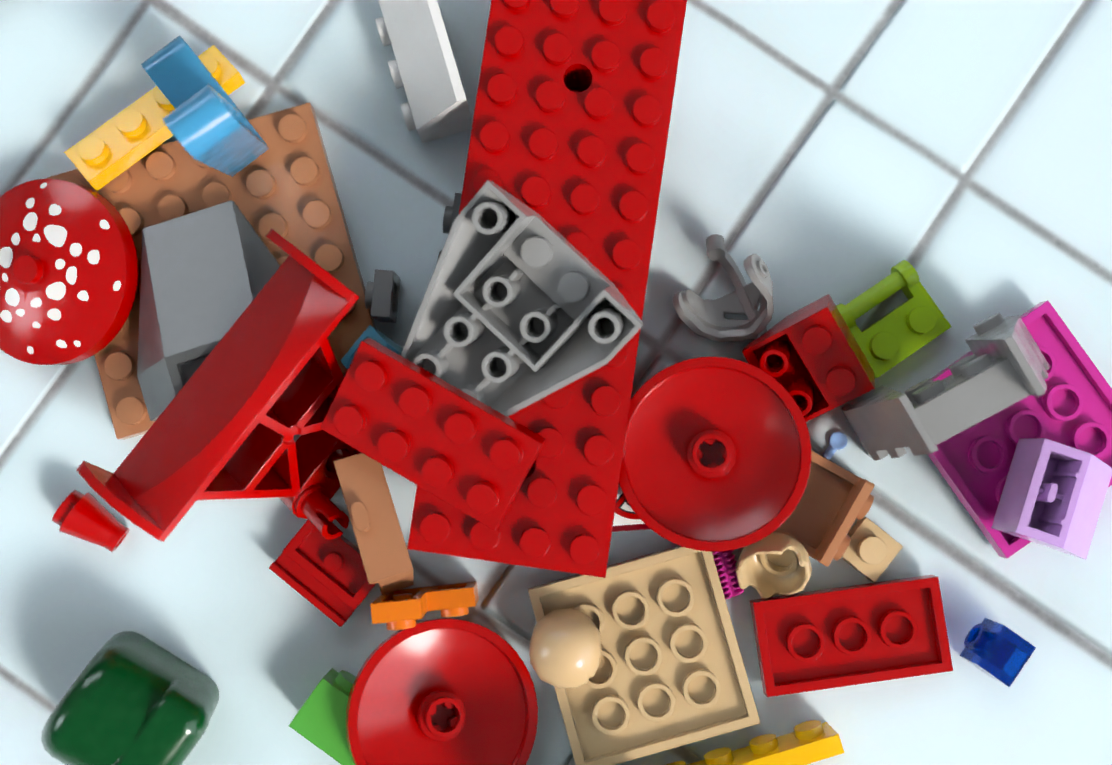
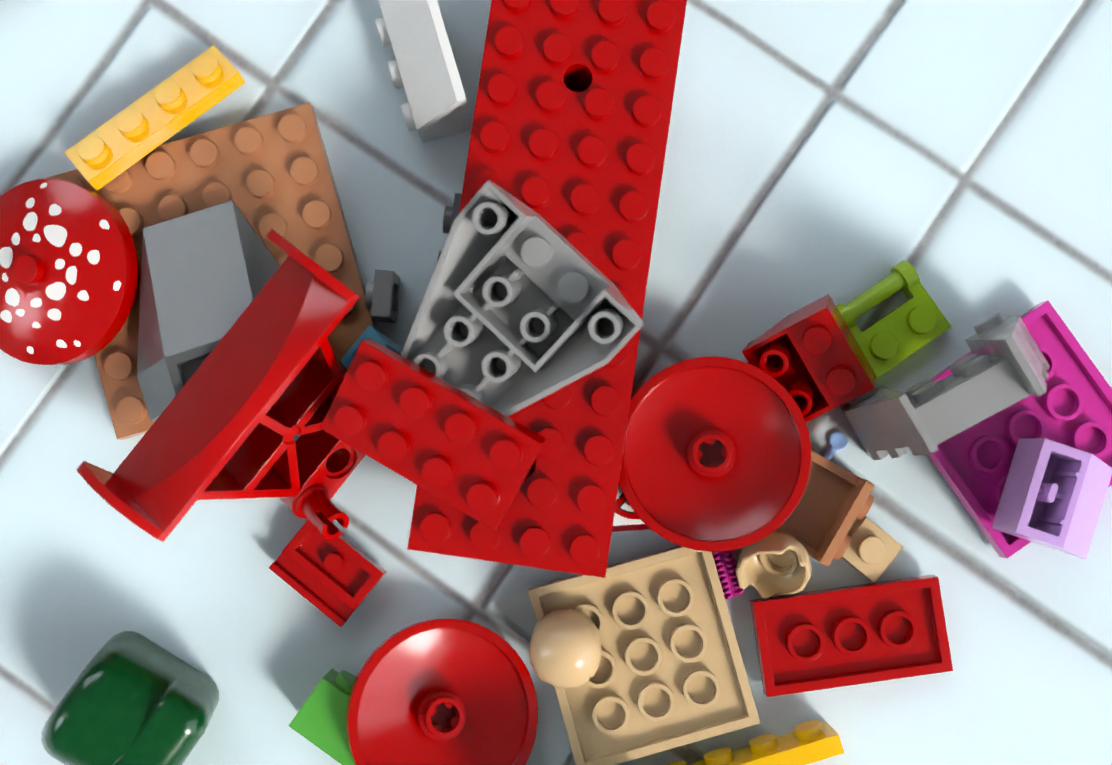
(90, 521): red cone -> none
(204, 114): dark azure beam -> none
(375, 523): nougat container -> none
(405, 606): orange plate -> none
(708, 316): light grey helmet -> none
(996, 651): clear blue plate -> none

